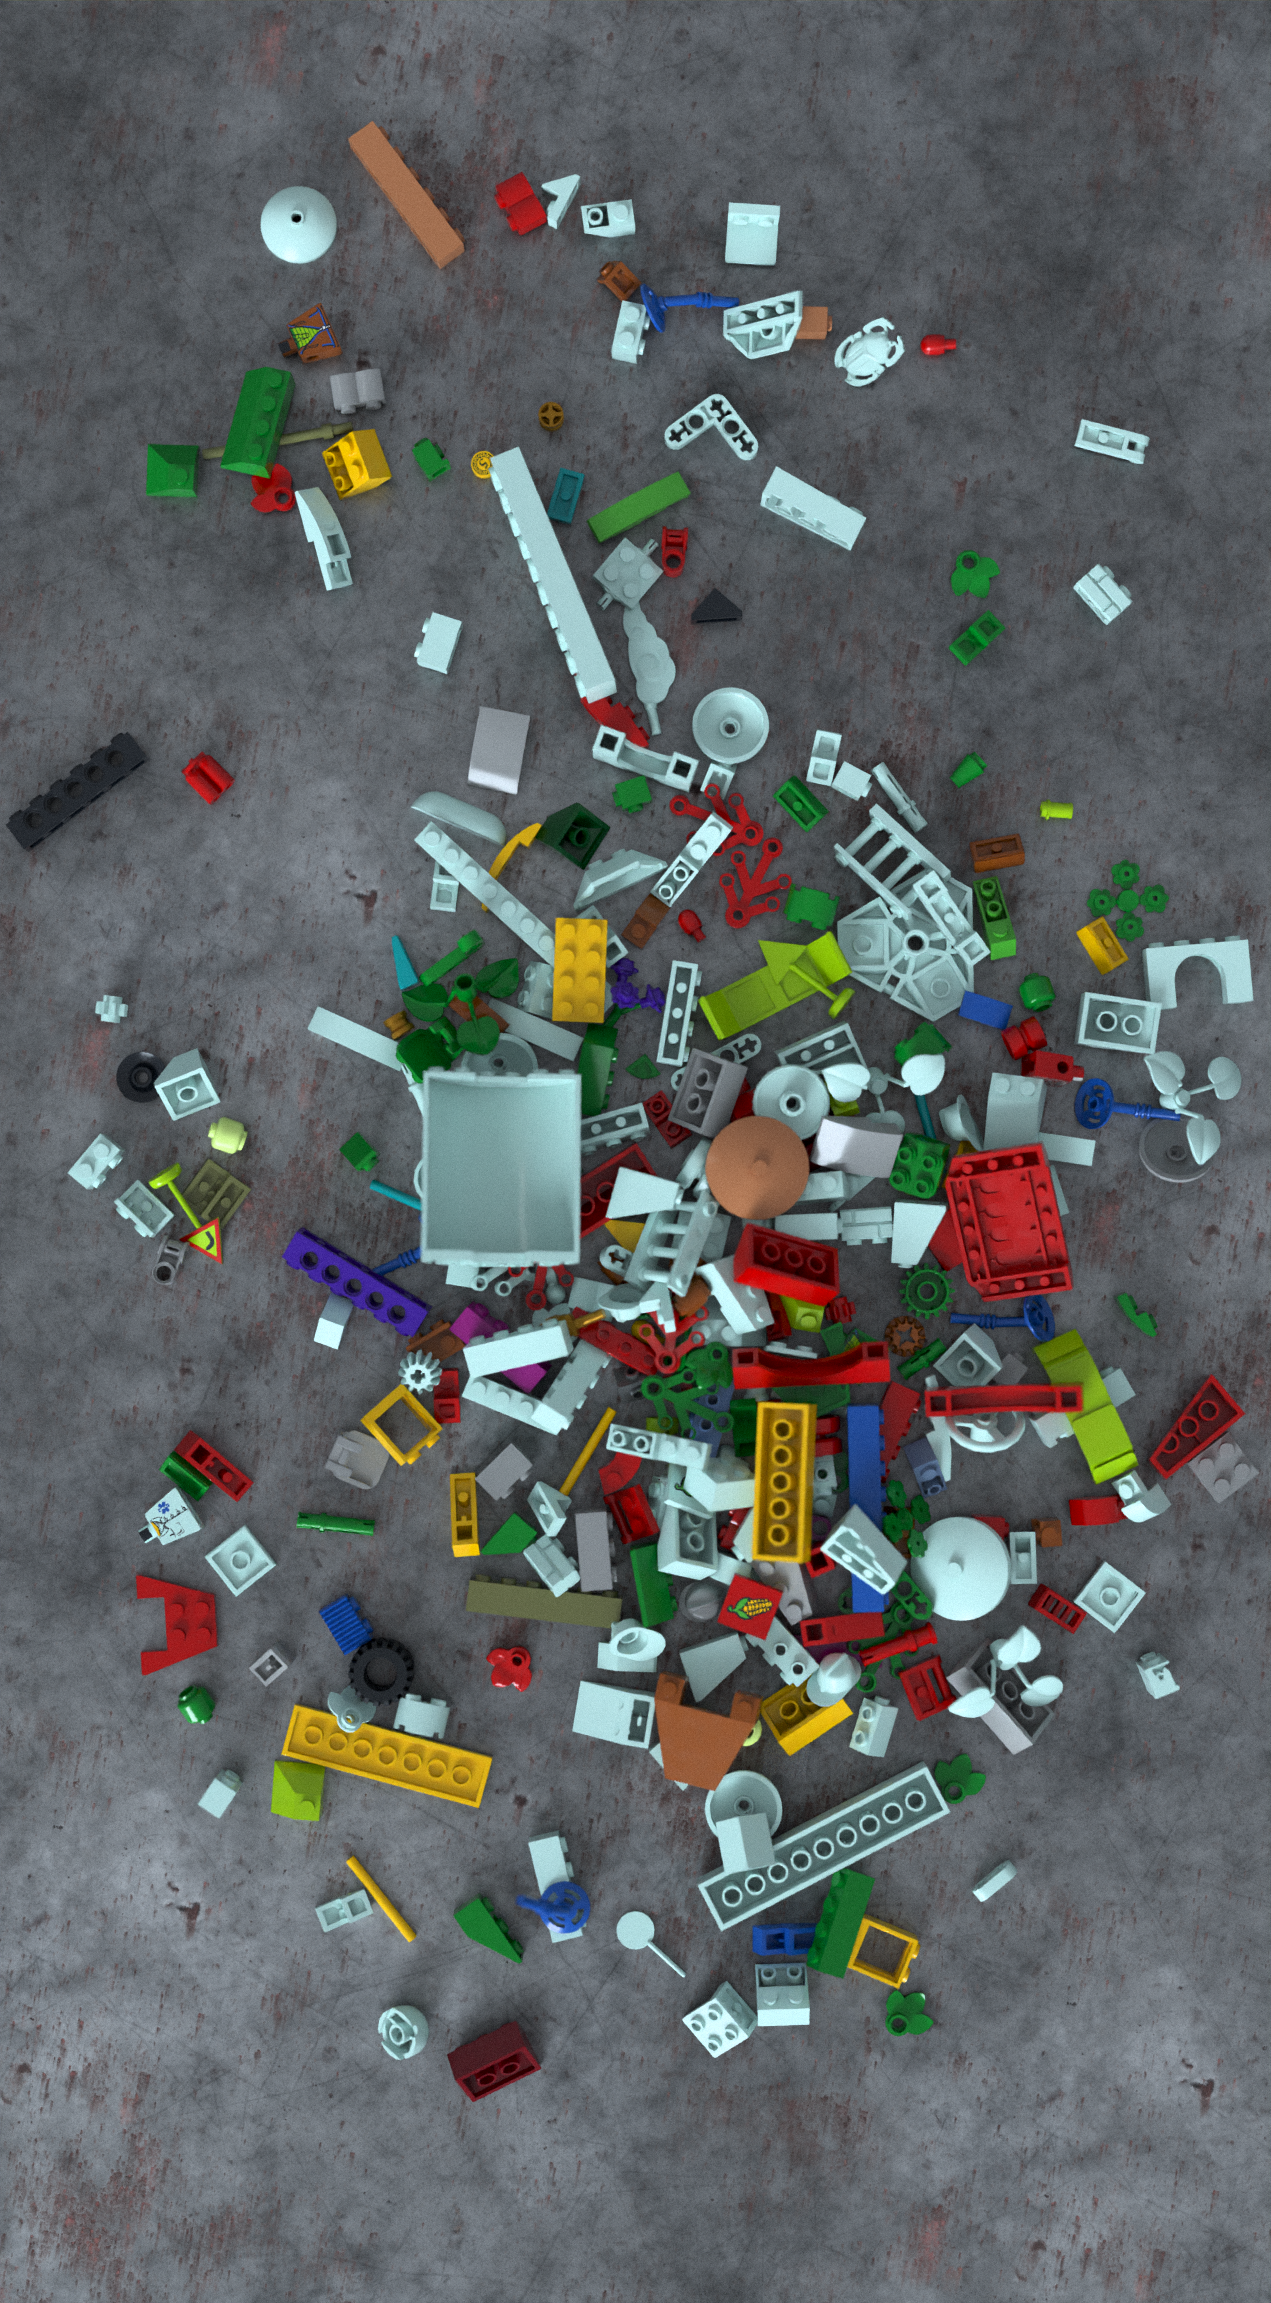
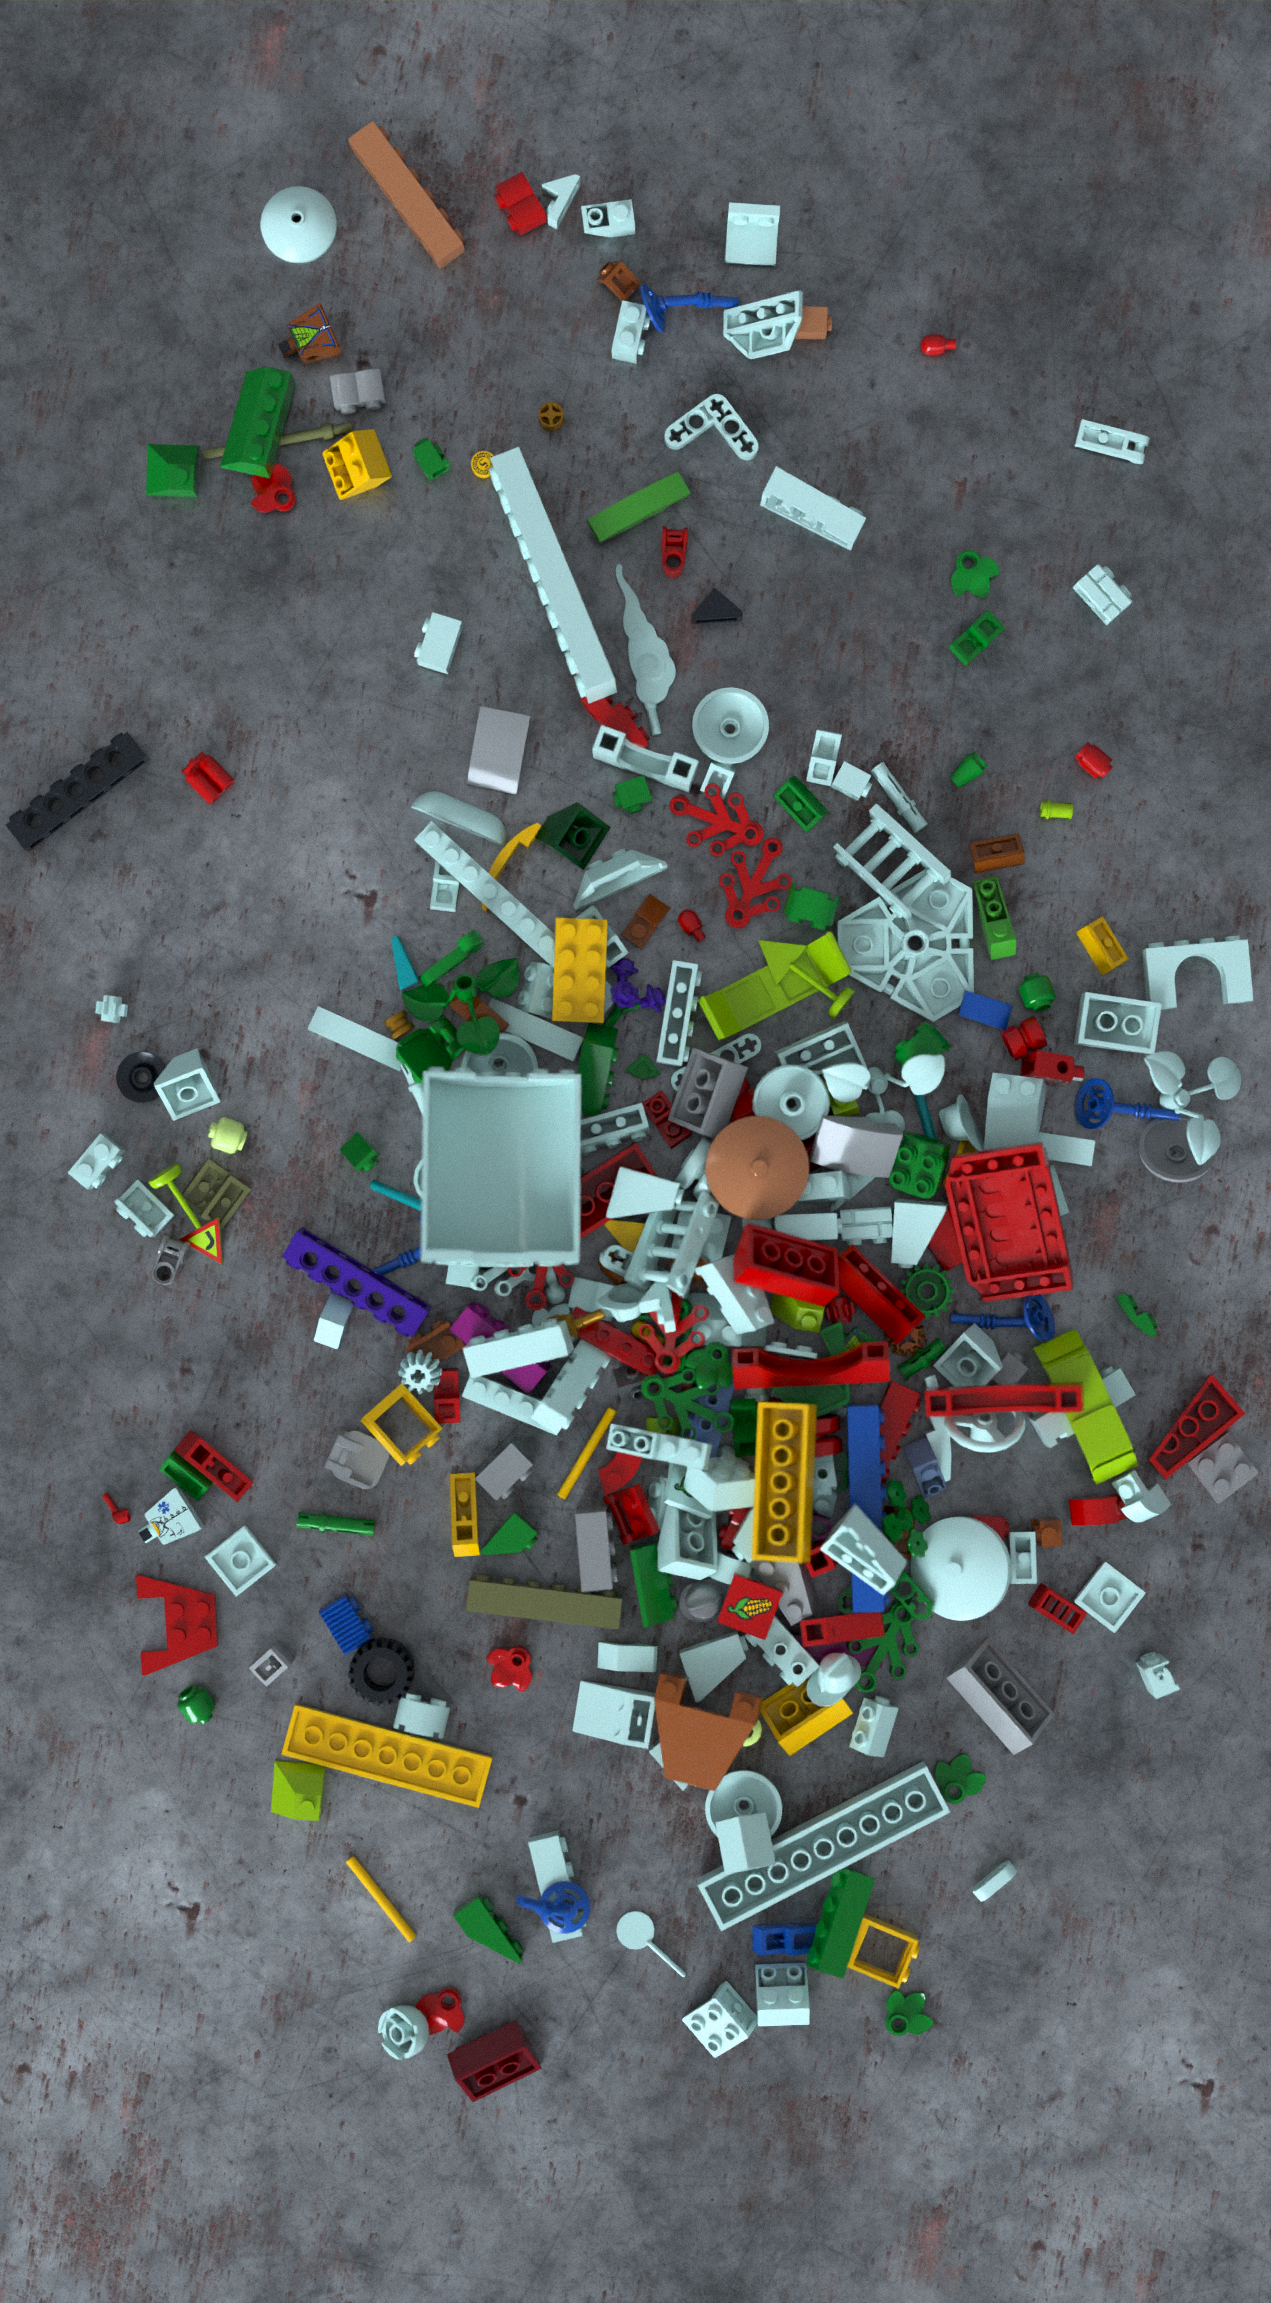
(119, 1516): none -> red hand
(220, 1792): light aqua brick -> none
(329, 540): light aqua slope -> none
(344, 1910): light aqua slope -> none
(350, 1706): light aqua plate -> none
(440, 2013): none -> red plate
(549, 1507): light aqua slope -> none
(551, 1564): light aqua brick -> none
(565, 496): teal plate -> none
(627, 574): light aqua plate -> none
(635, 1641): light aqua piece -> none
(691, 859): light aqua slope -> none
(695, 1297): dark orange brick -> none
(781, 1328): red slope -> none
(868, 353): light aqua shield -> none
(877, 1295): none -> red brick
(909, 1641): red pin -> none
(921, 1691): red plate -> none
(950, 919): light aqua slope -> none
(1006, 1653): light aqua plant -> none
(1094, 760): none -> red brick
(1127, 900): green plant -> none

